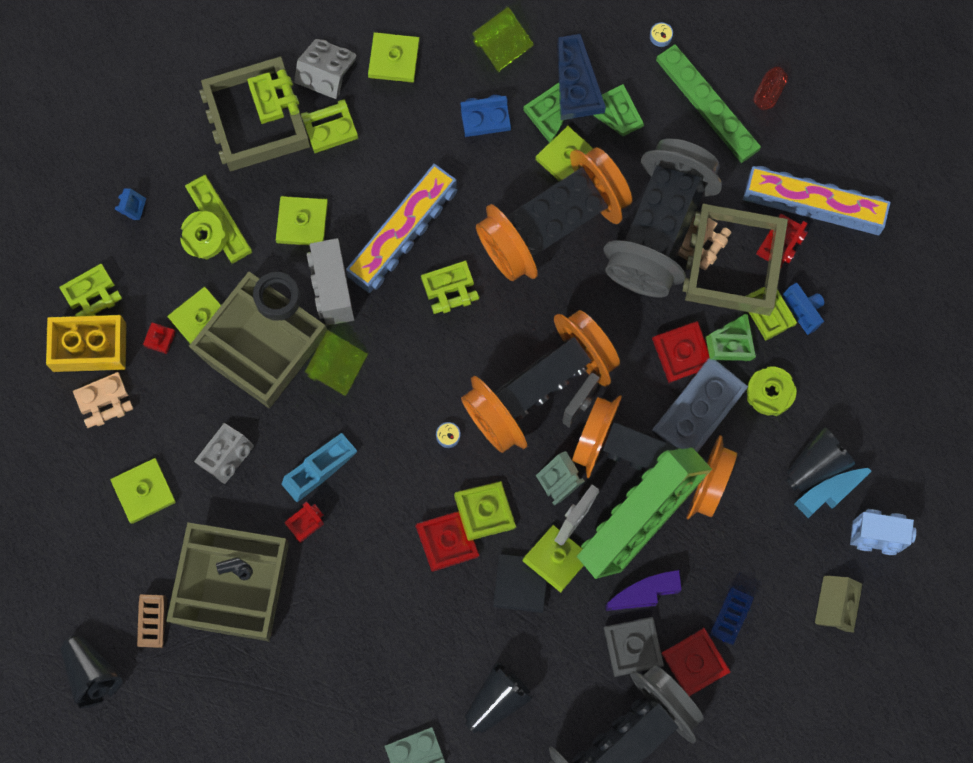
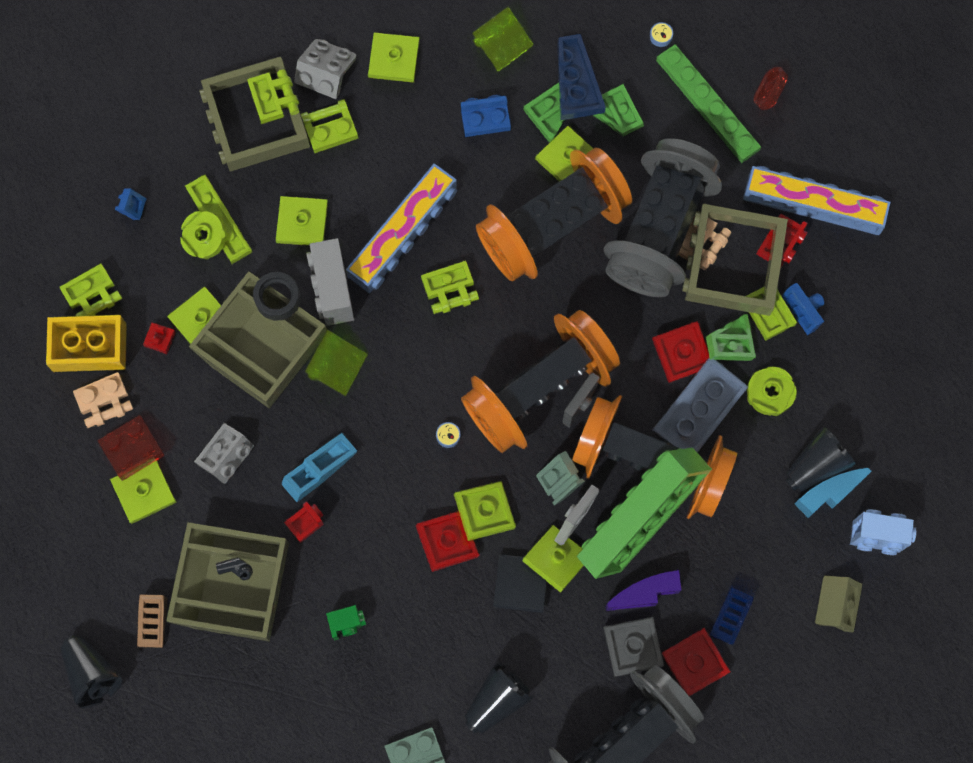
(130, 448): none -> clear red plate
(345, 621): none -> green brick

